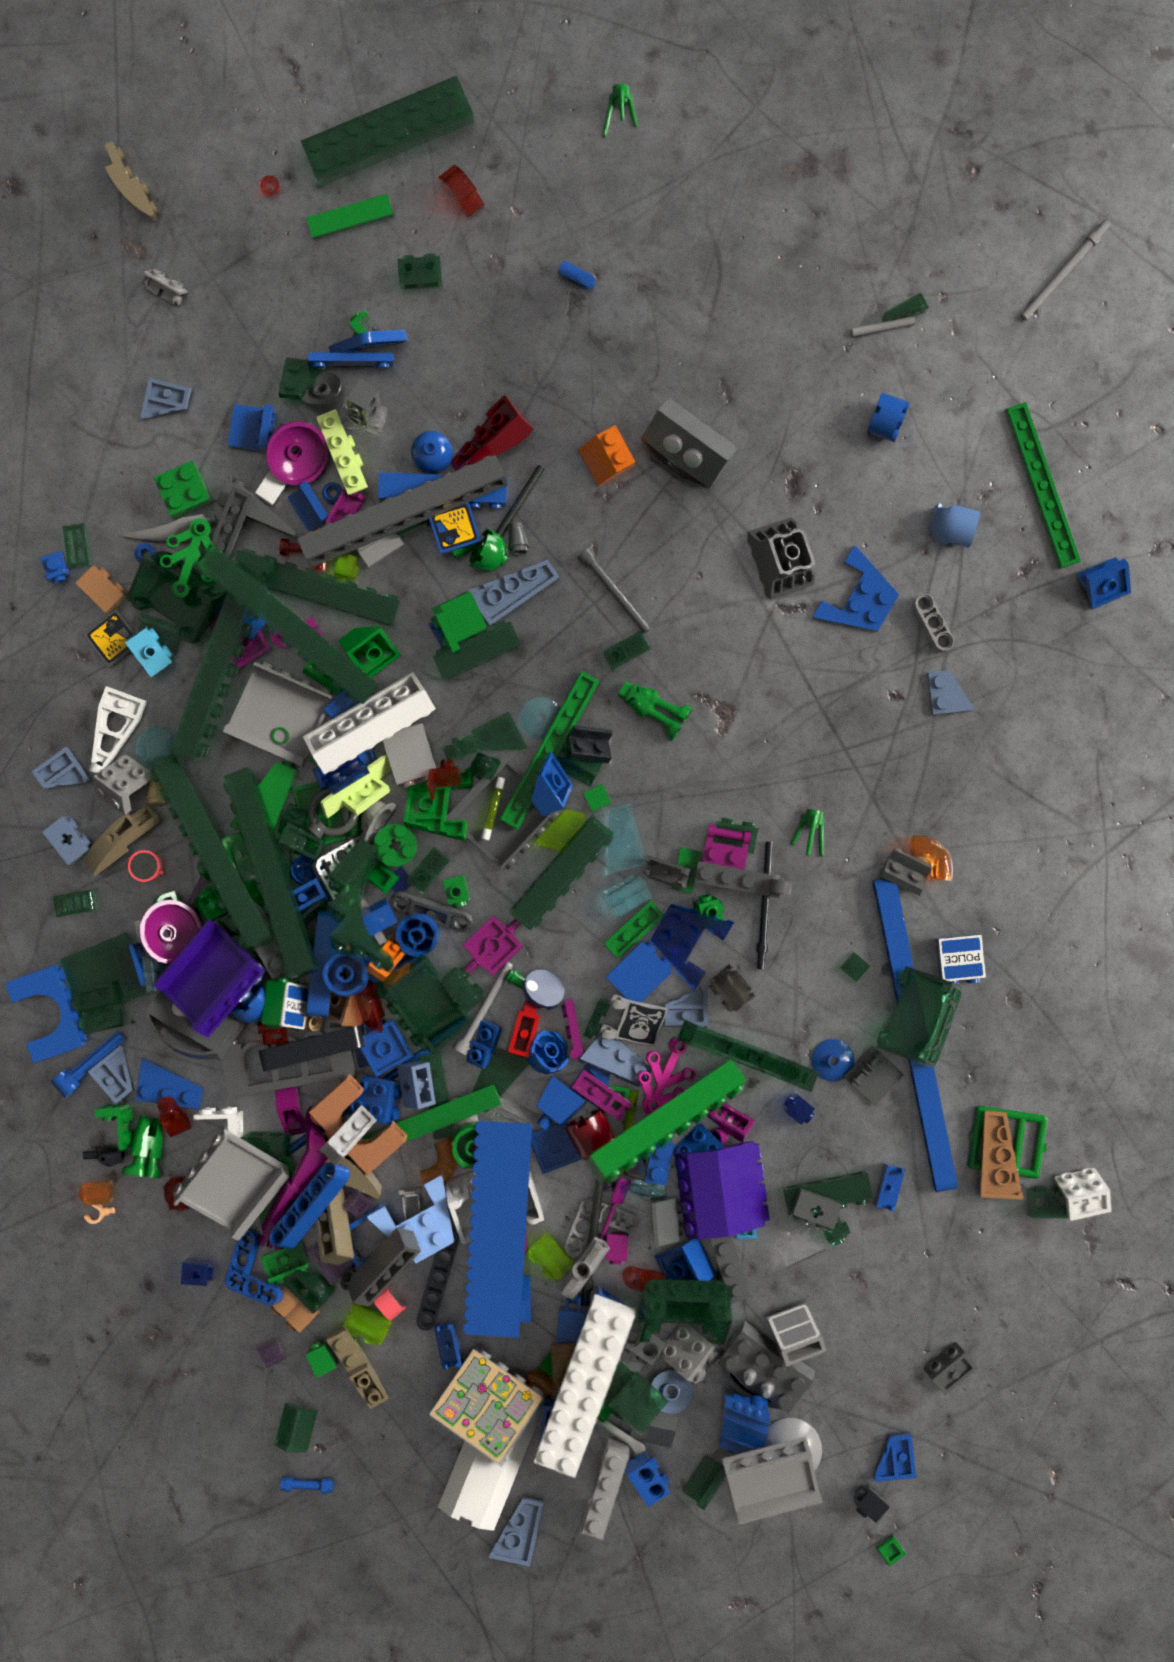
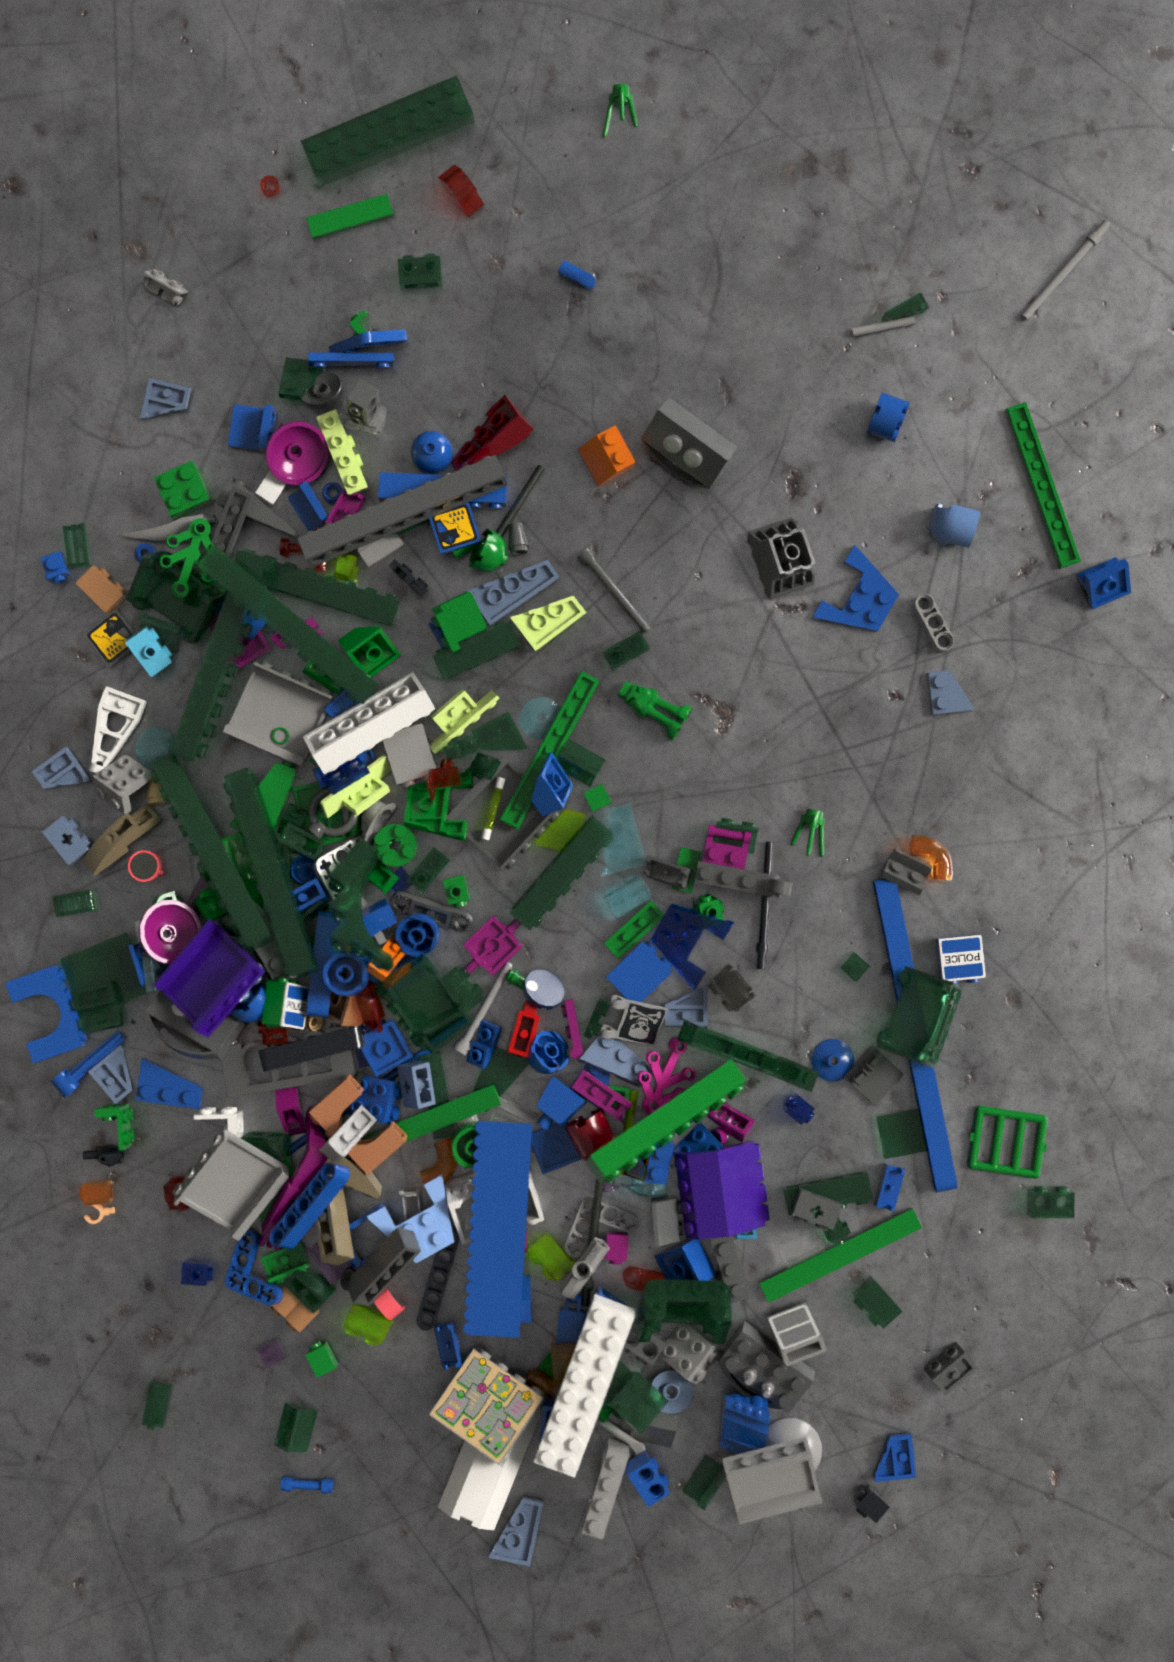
(129, 186): dark tan slope -> none
(146, 1146): green piece -> none
(156, 1405): none -> clear green hinge
(172, 1117): clear red piece -> none
(357, 1203): clear purple tile -> none
(358, 1367): dark tan slope -> none
(404, 573): none -> black wing
(457, 715): none -> yellowish green bracket
(547, 622): none -> yellowish green wing
(589, 744): black bracket -> none
(618, 1197): magenta piece -> none
(840, 1255): none -> green tile
(876, 1302): none -> clear green brick
(891, 1550): green tile -> none
(901, 1133): none -> clear green tile
(998, 1164): medium nougat wing -> none
(1084, 1193): white bracket -> none

